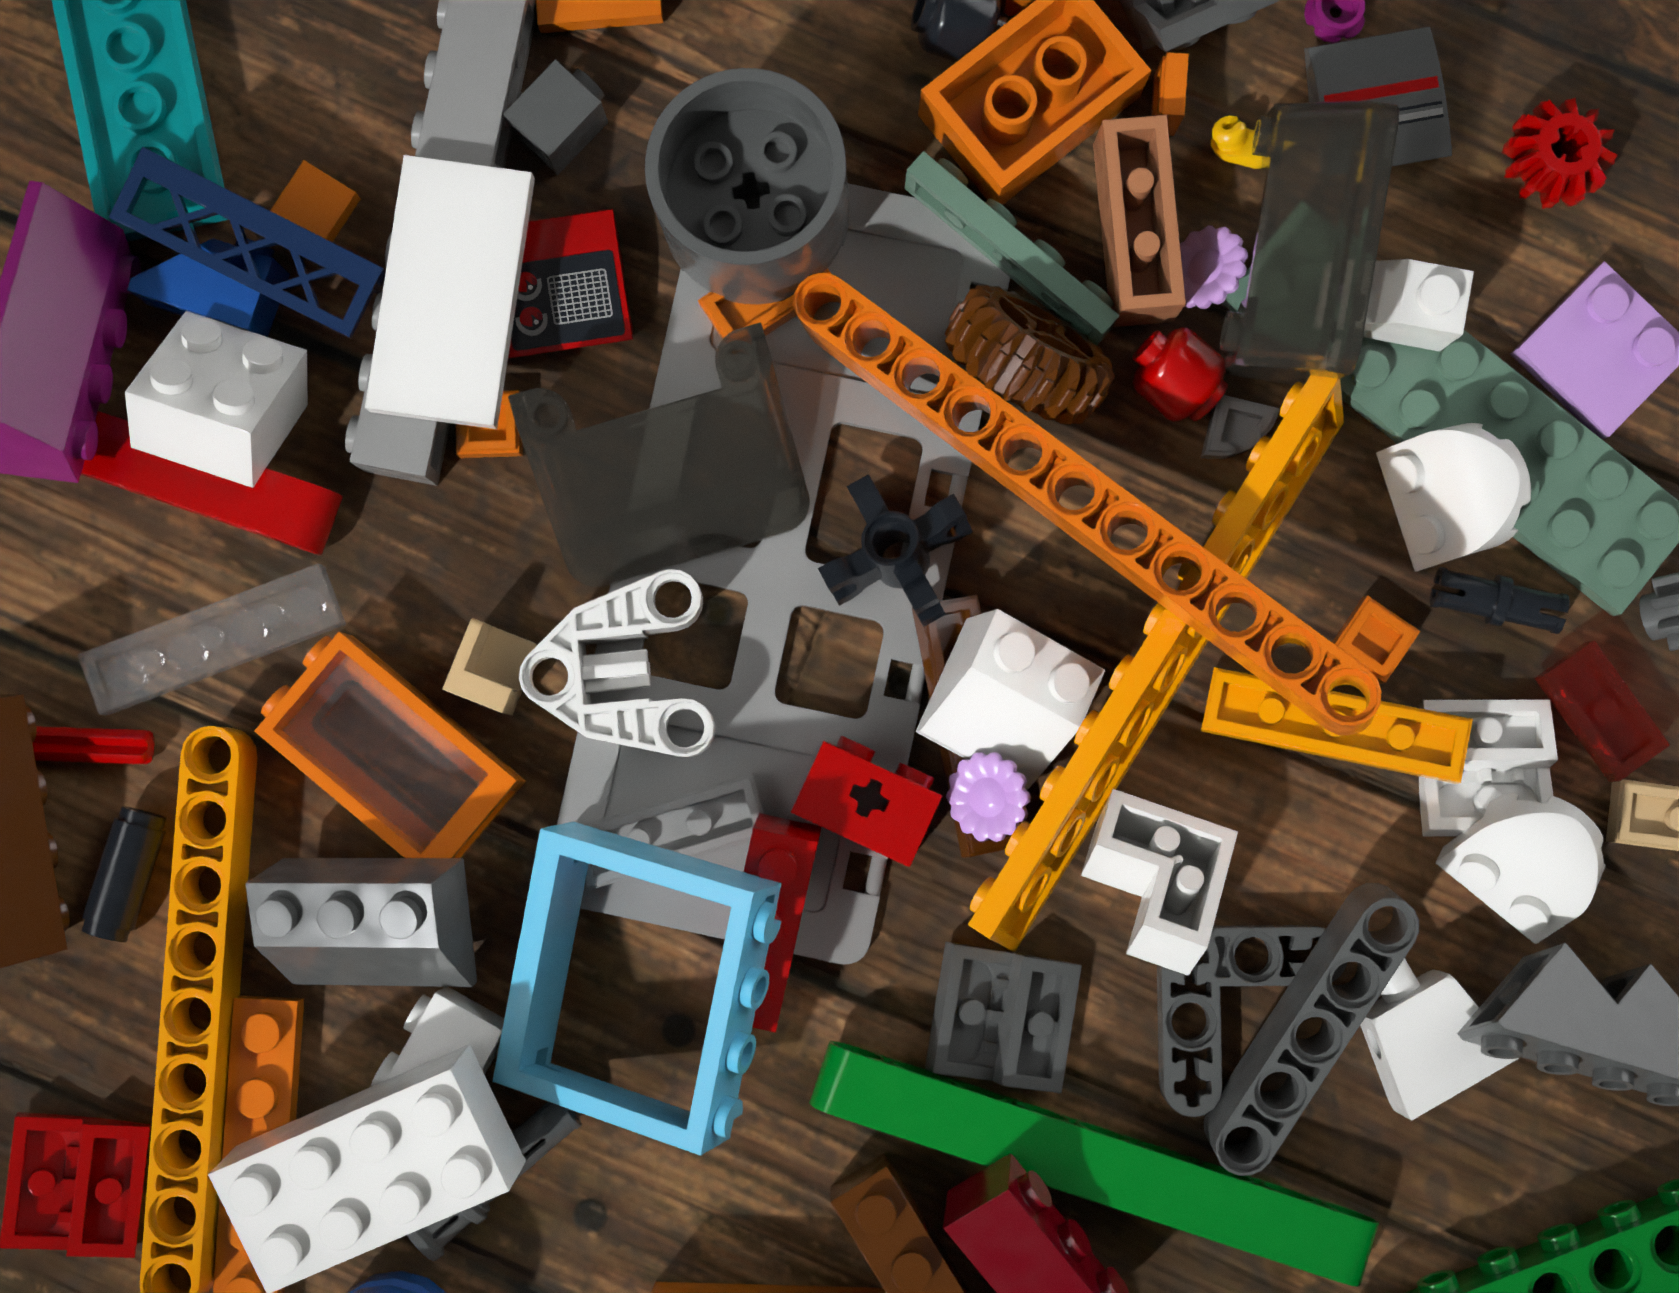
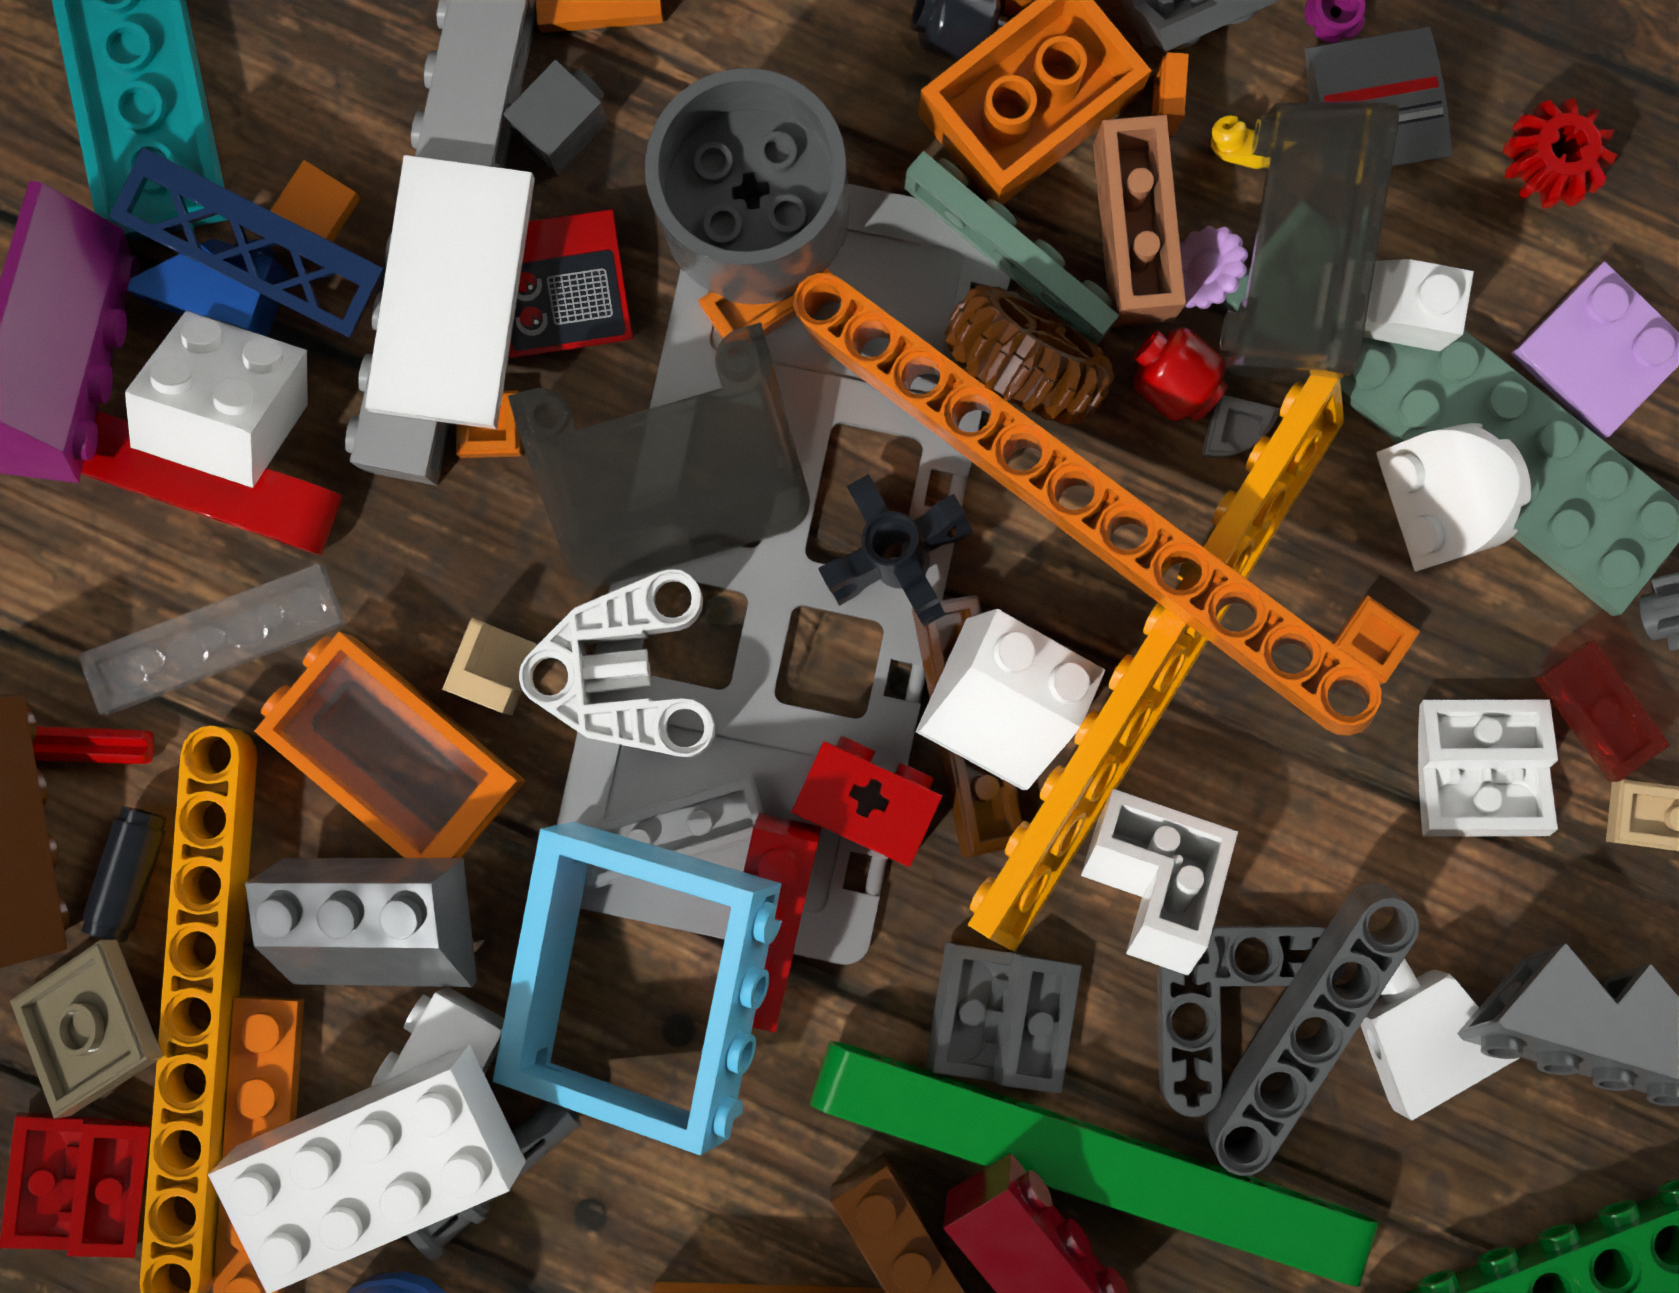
(85, 1028): none -> dark tan tile
(988, 796): lavender piece -> none
(1396, 740): light orange tile -> none
(1499, 600): black pin -> none
(1529, 862): white slope -> none

